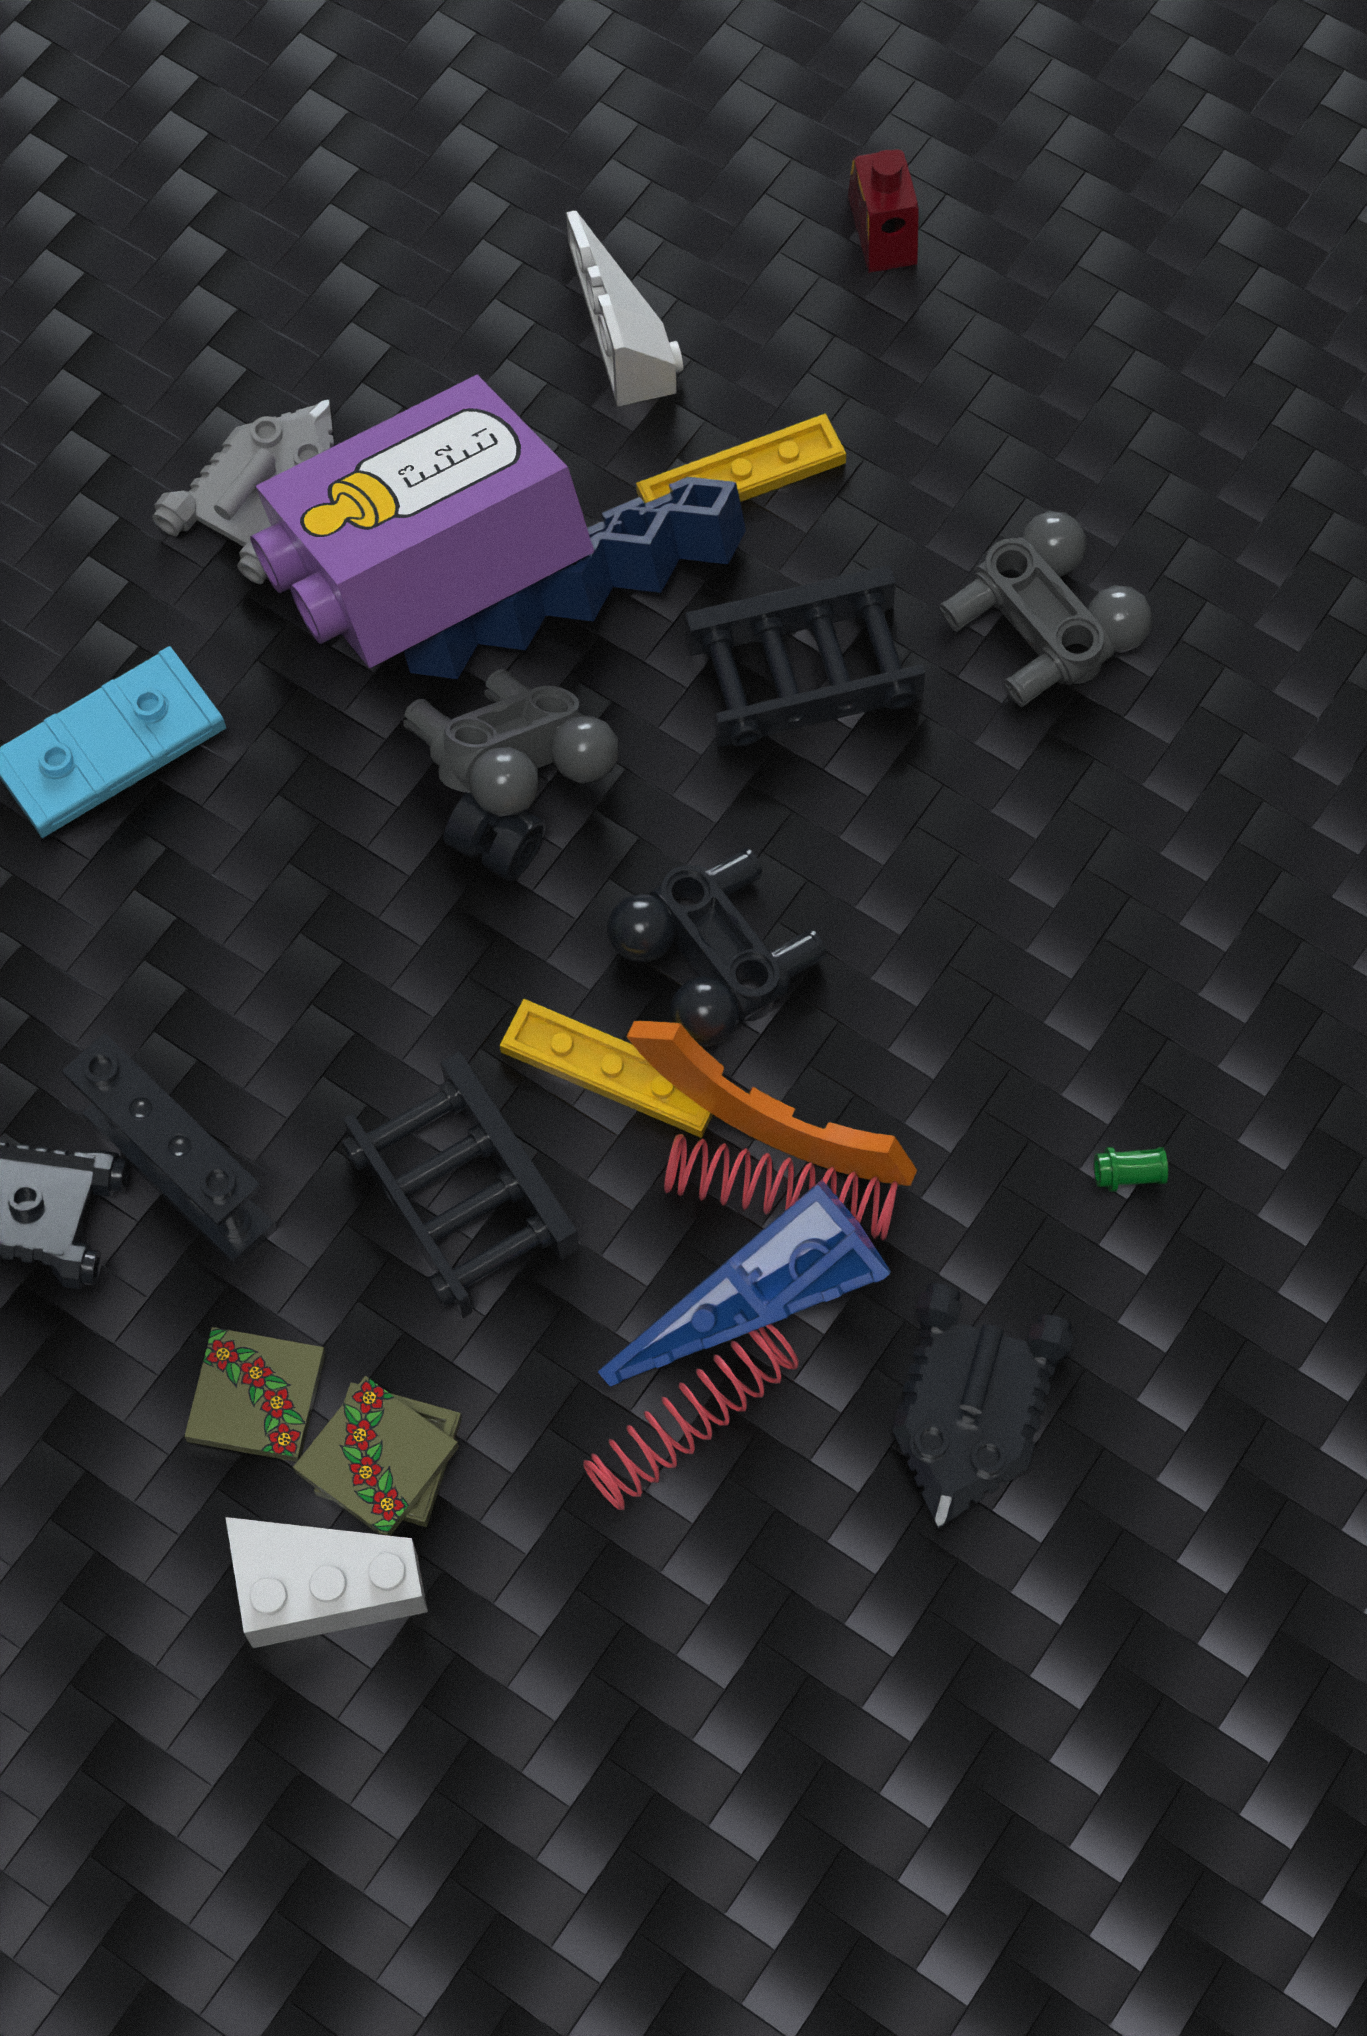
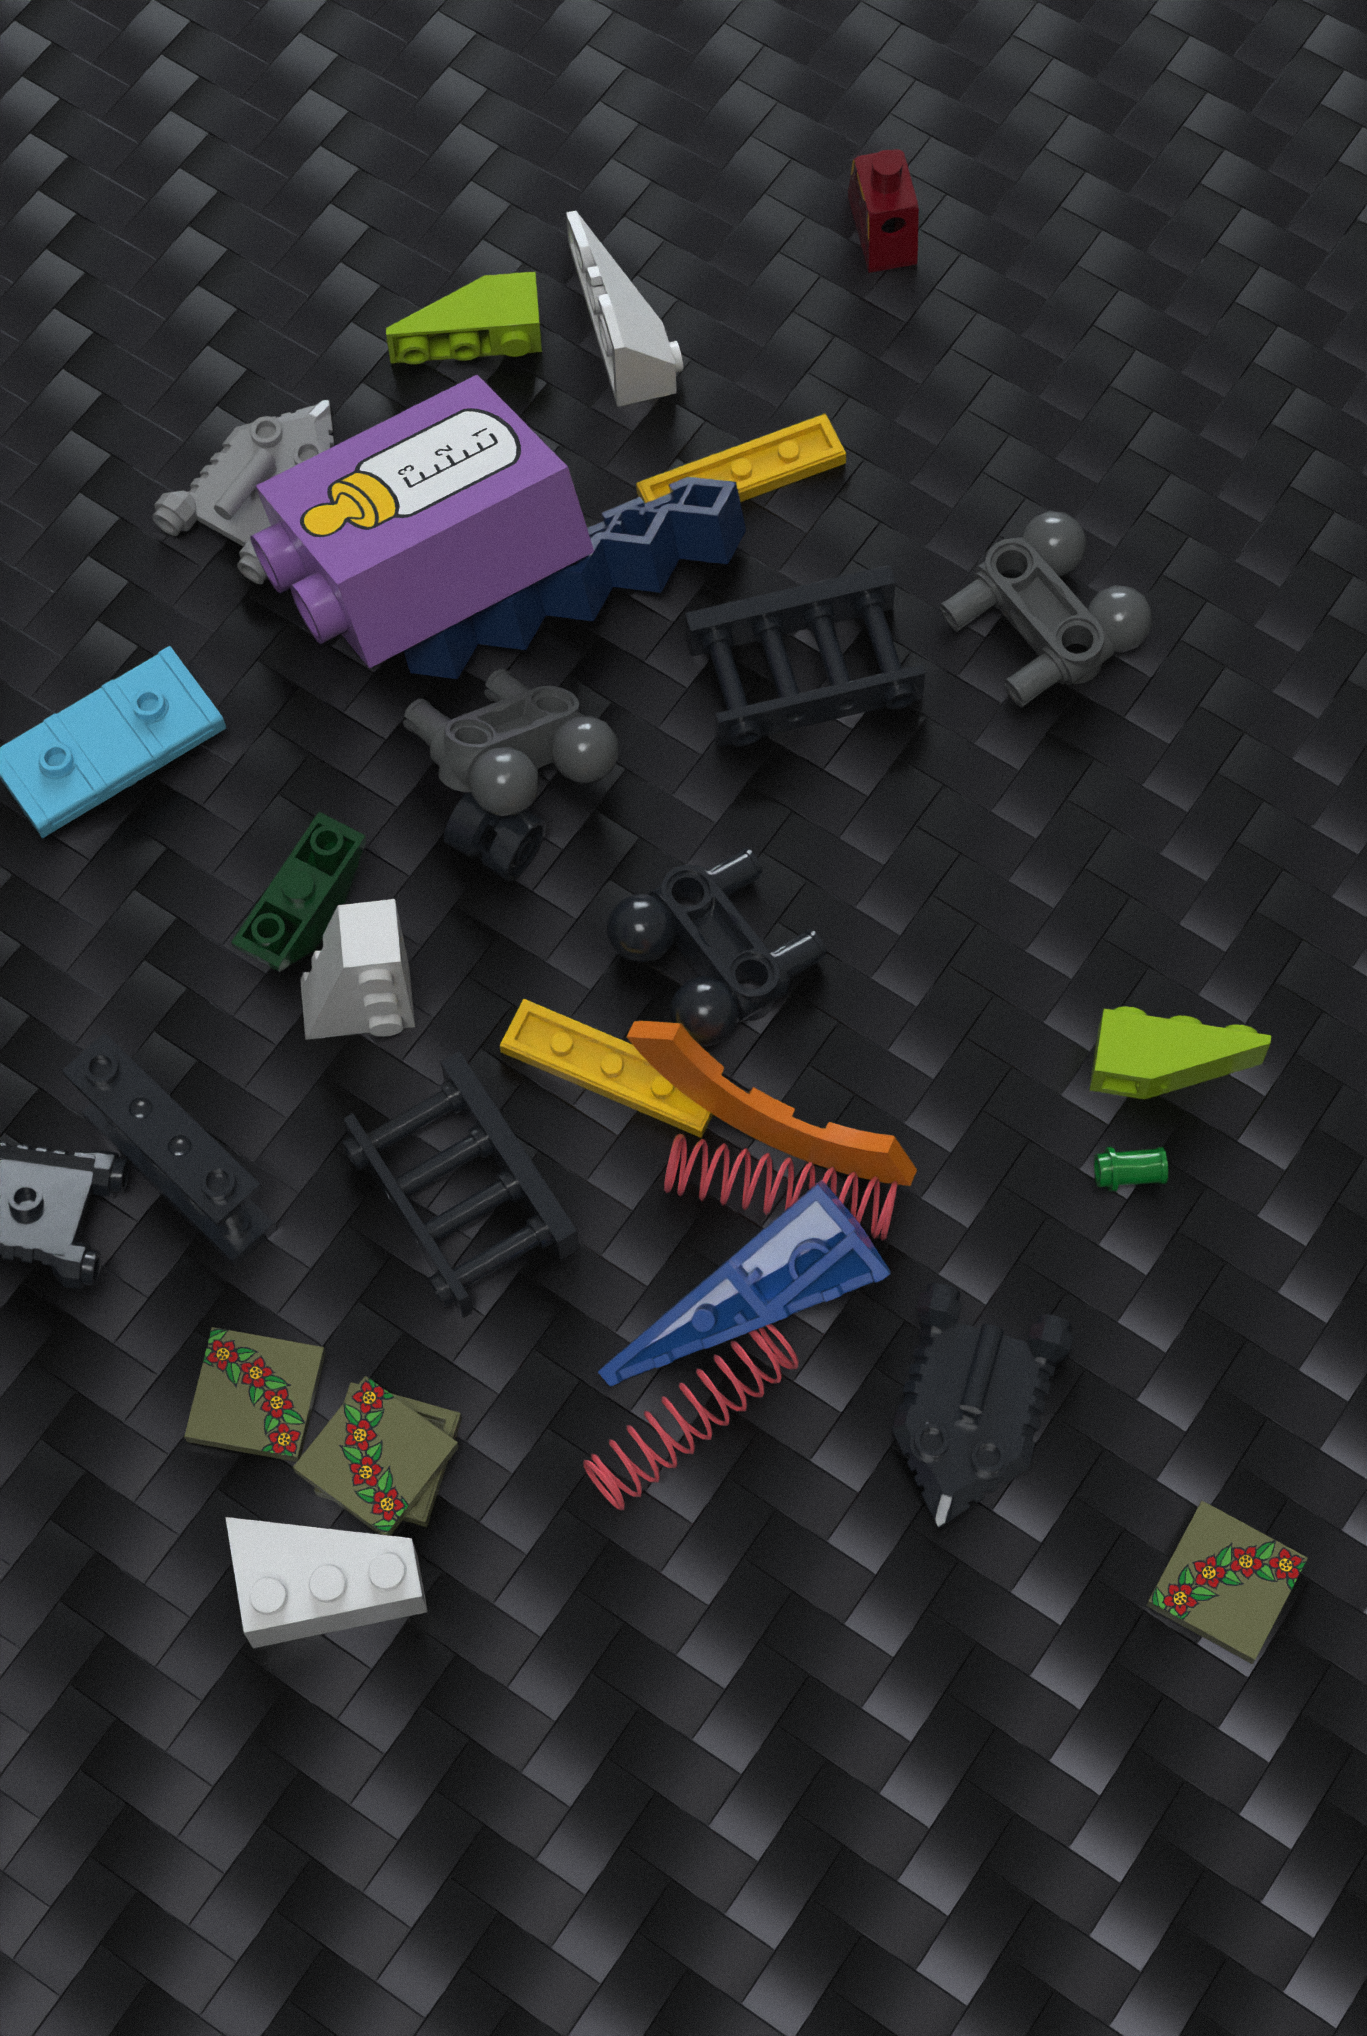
(303, 895): none -> dark green slope
(359, 975): none -> white wedge
(478, 320): none -> lime slope
(1158, 1055): none -> lime slope
(1227, 1582): none -> olive tile

